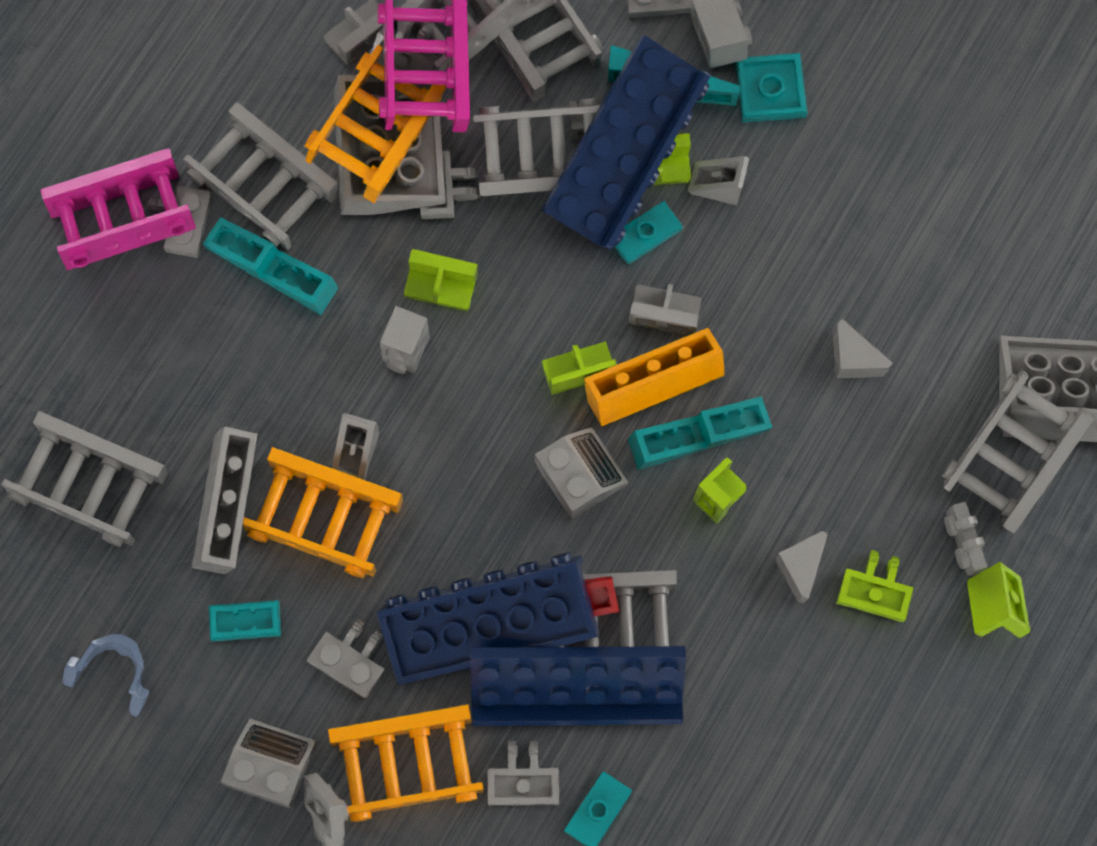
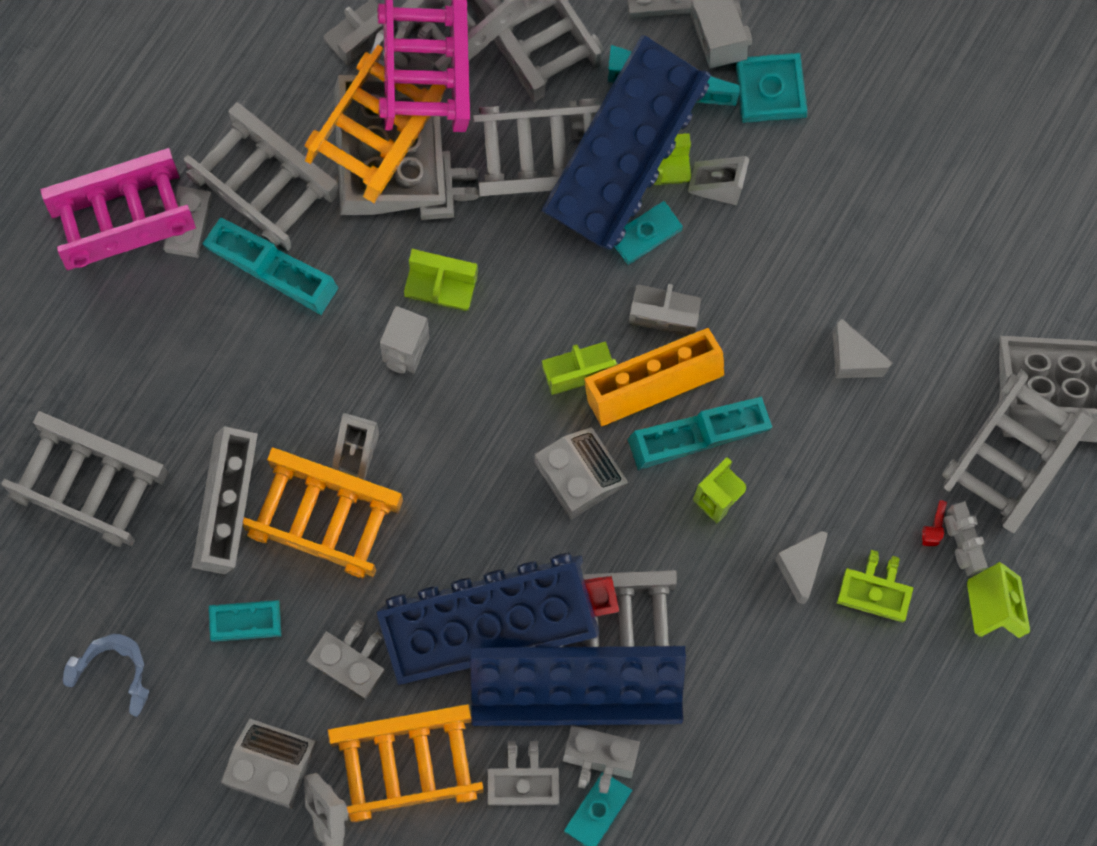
(602, 753): none -> light grey hinge
(933, 534): none -> red hand

